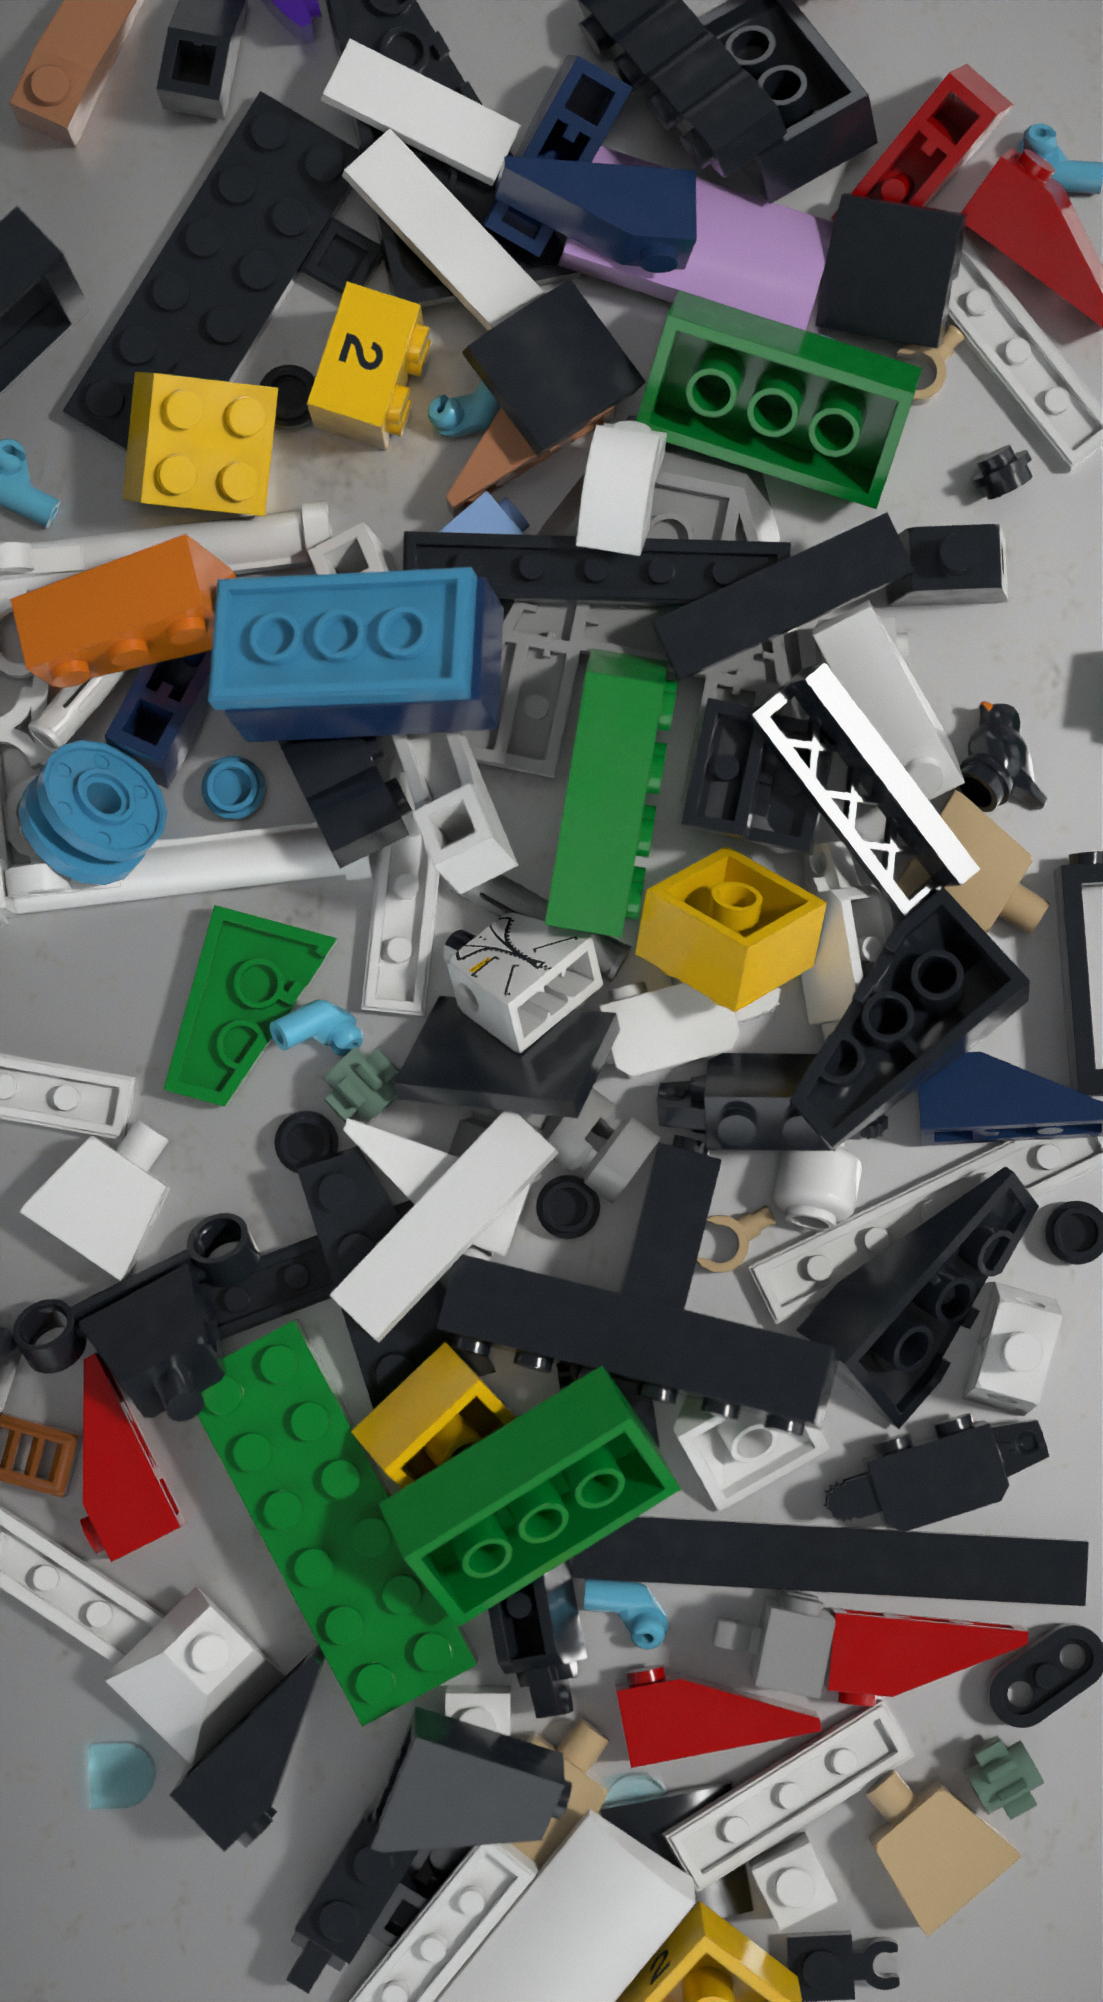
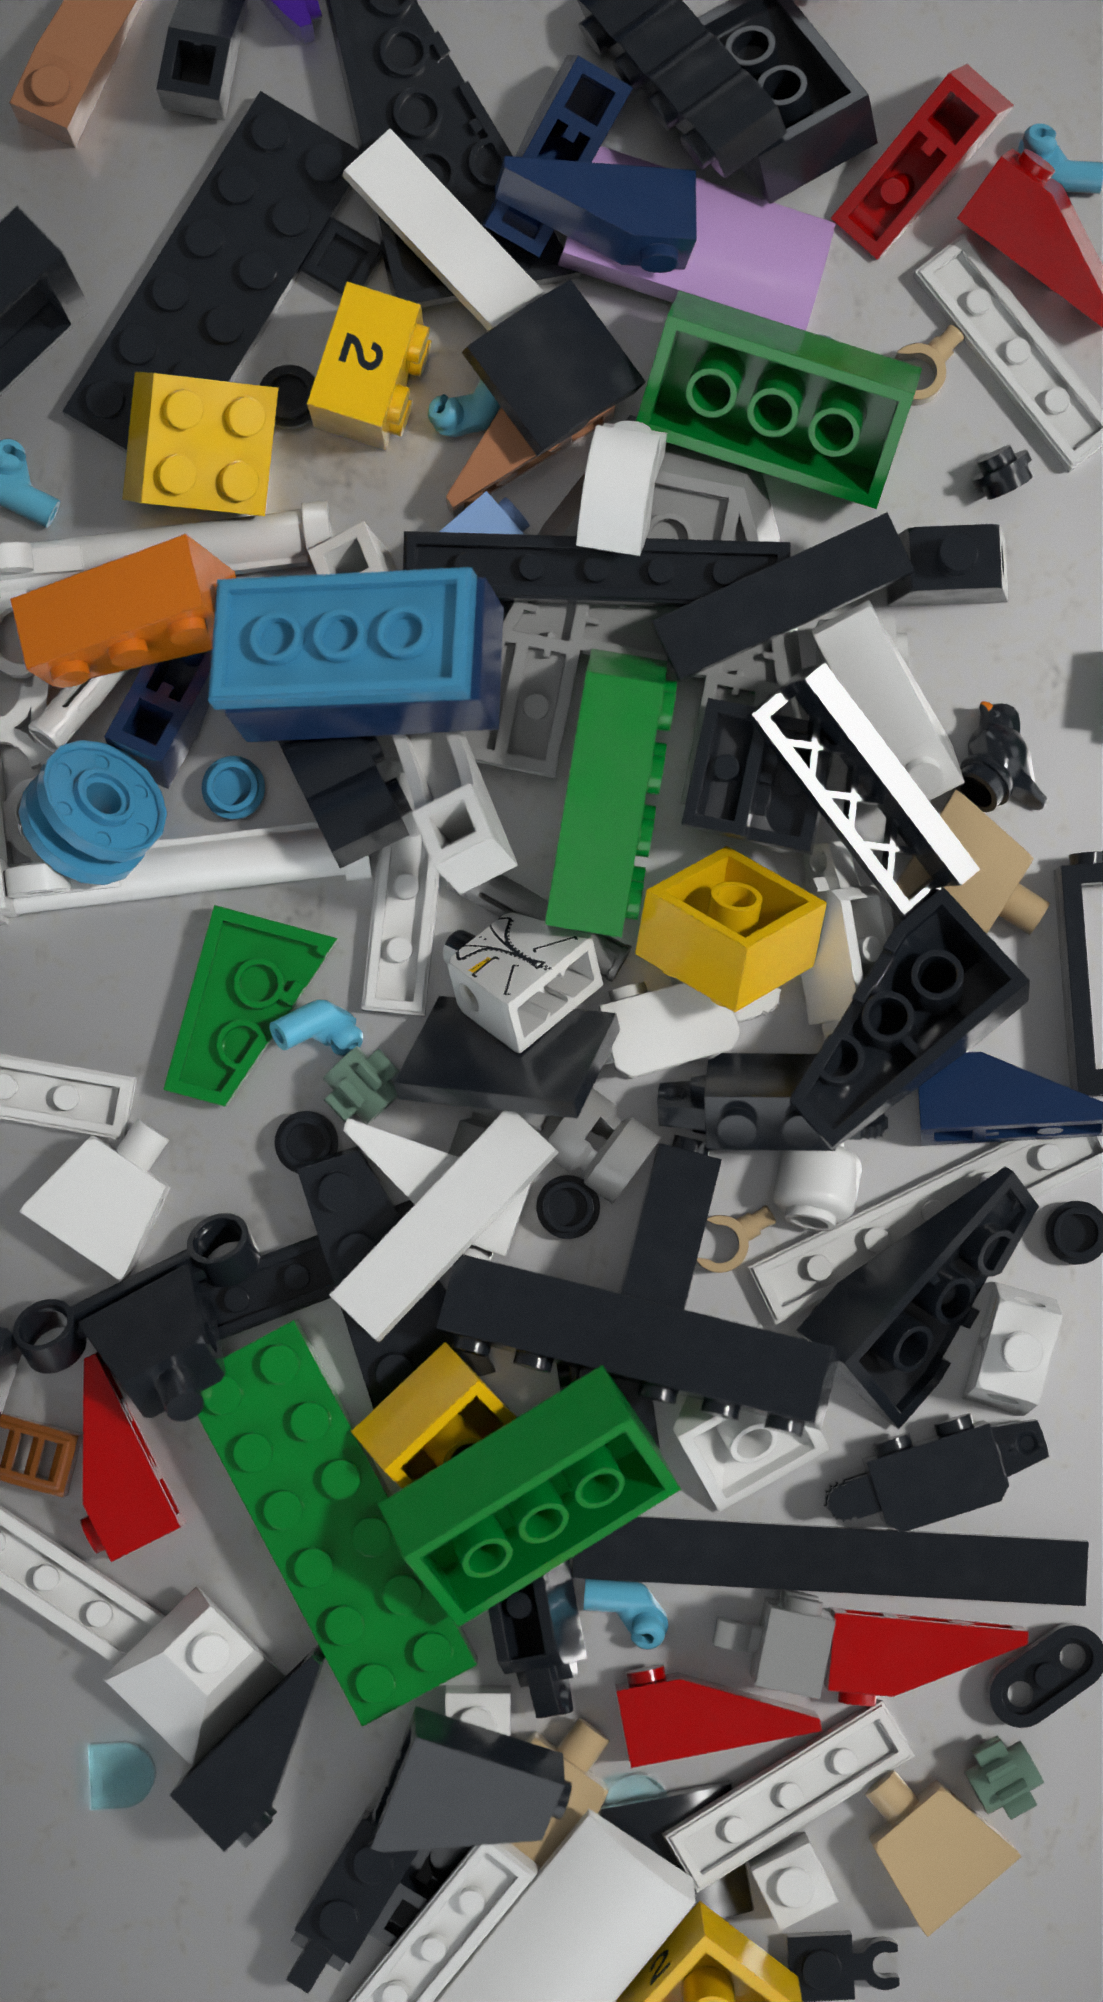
(420, 112): white tile -> none
(891, 270): black slope -> none

